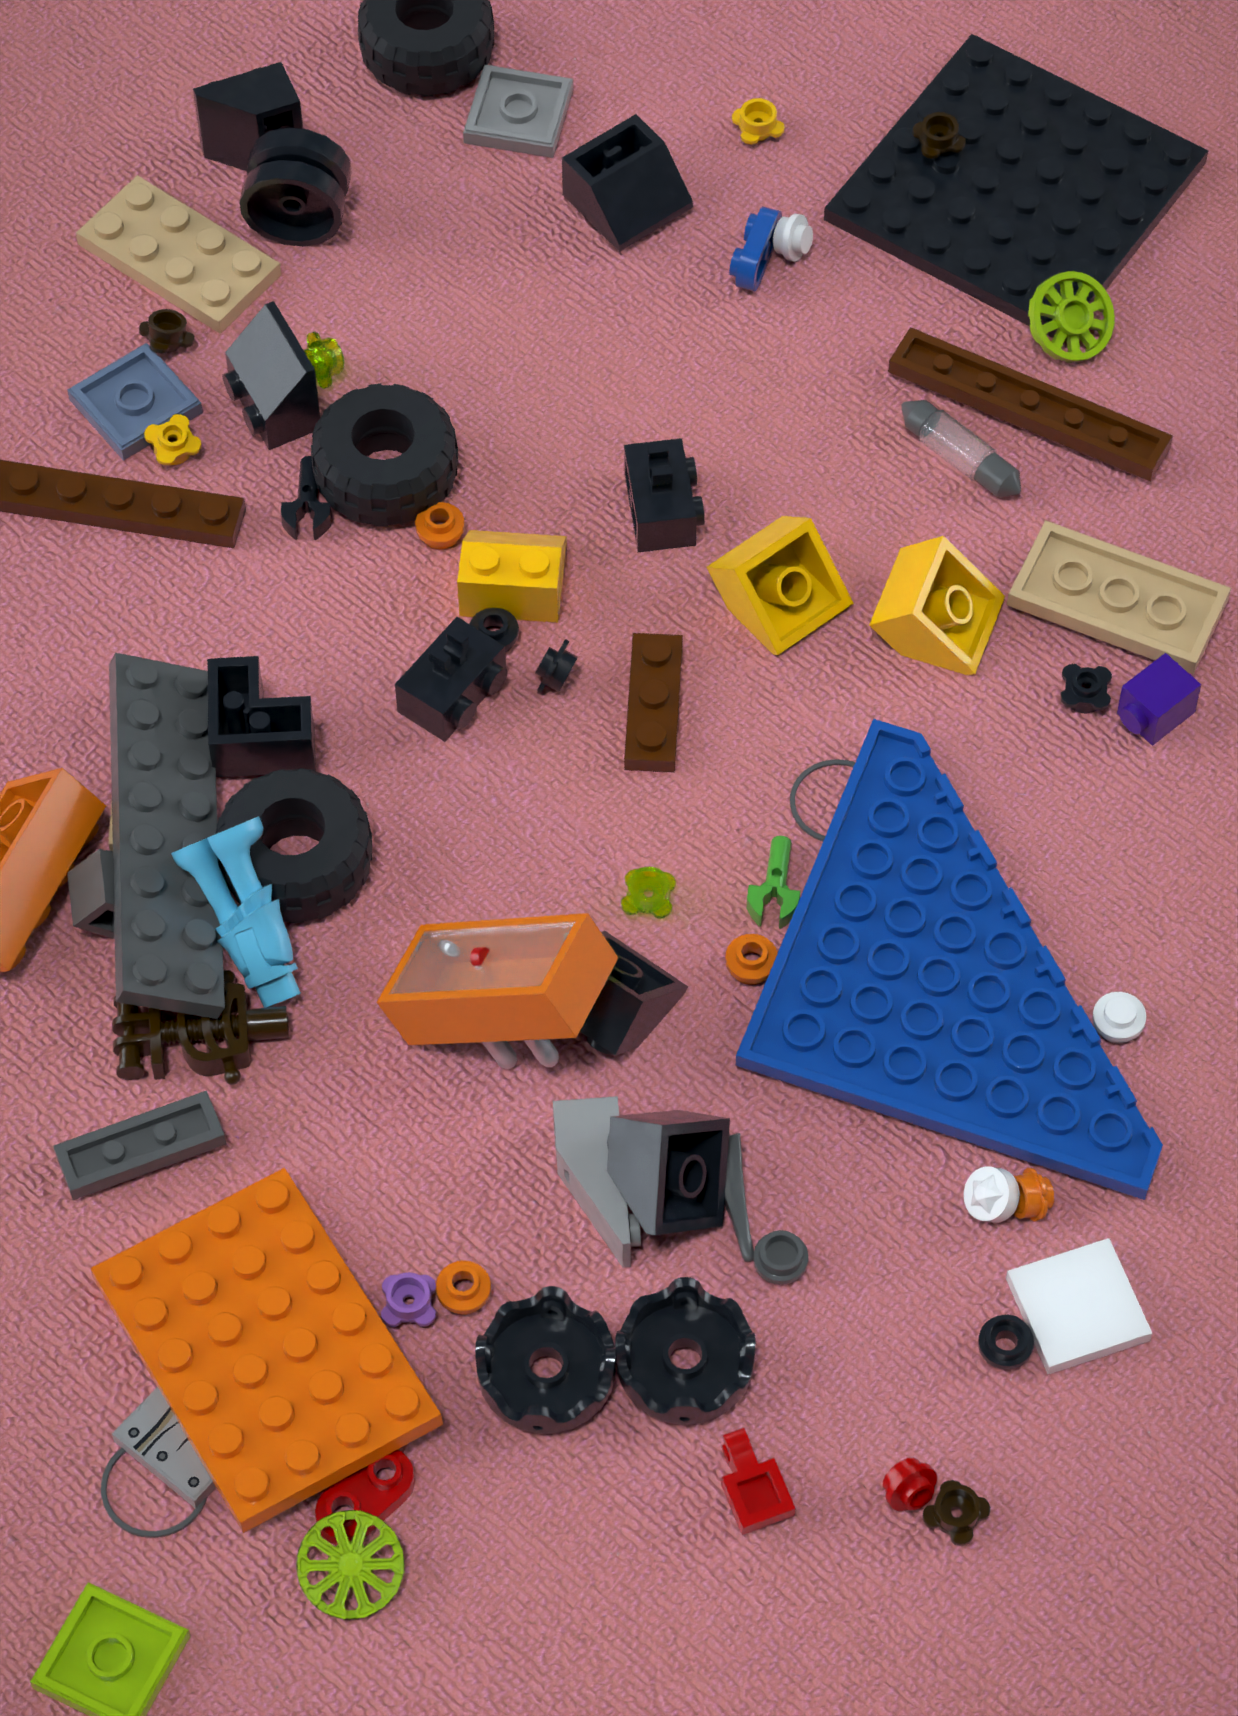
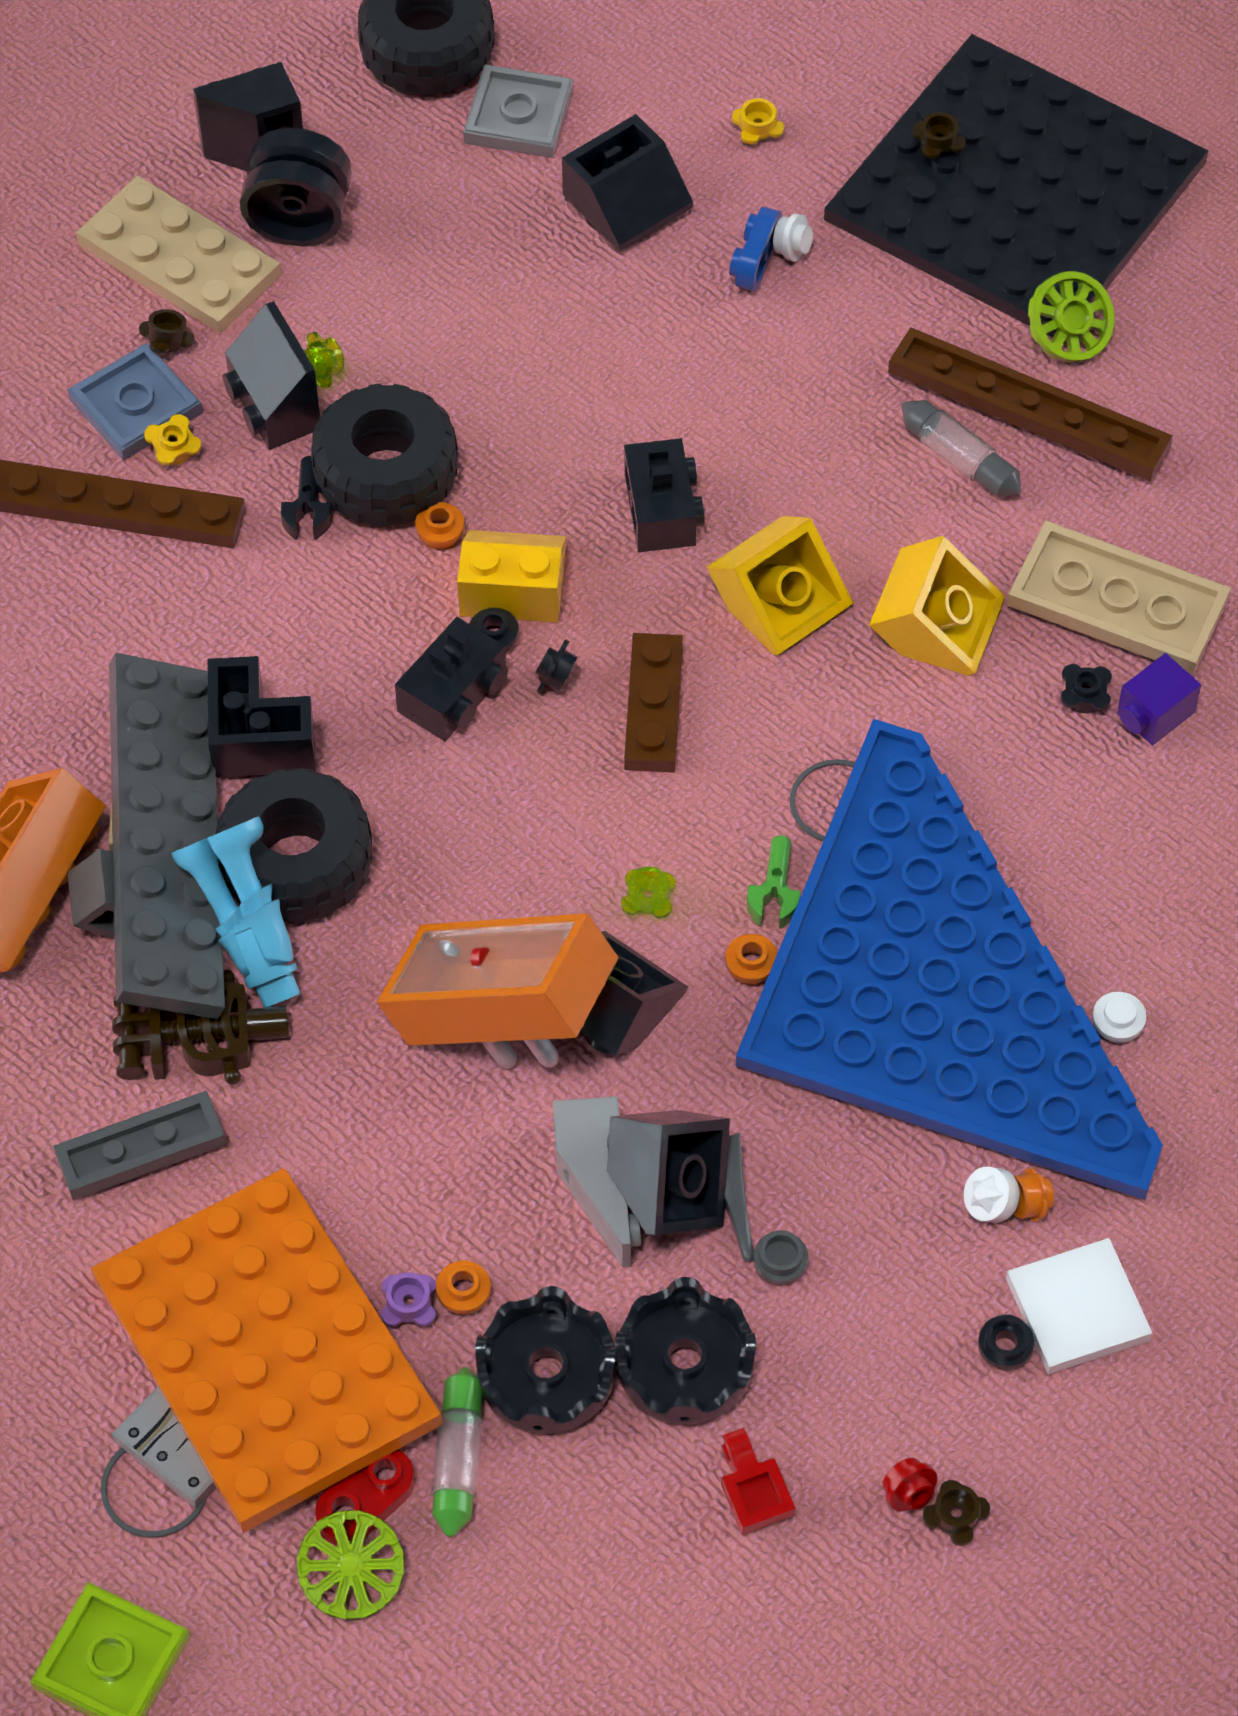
(457, 1452): none -> piece

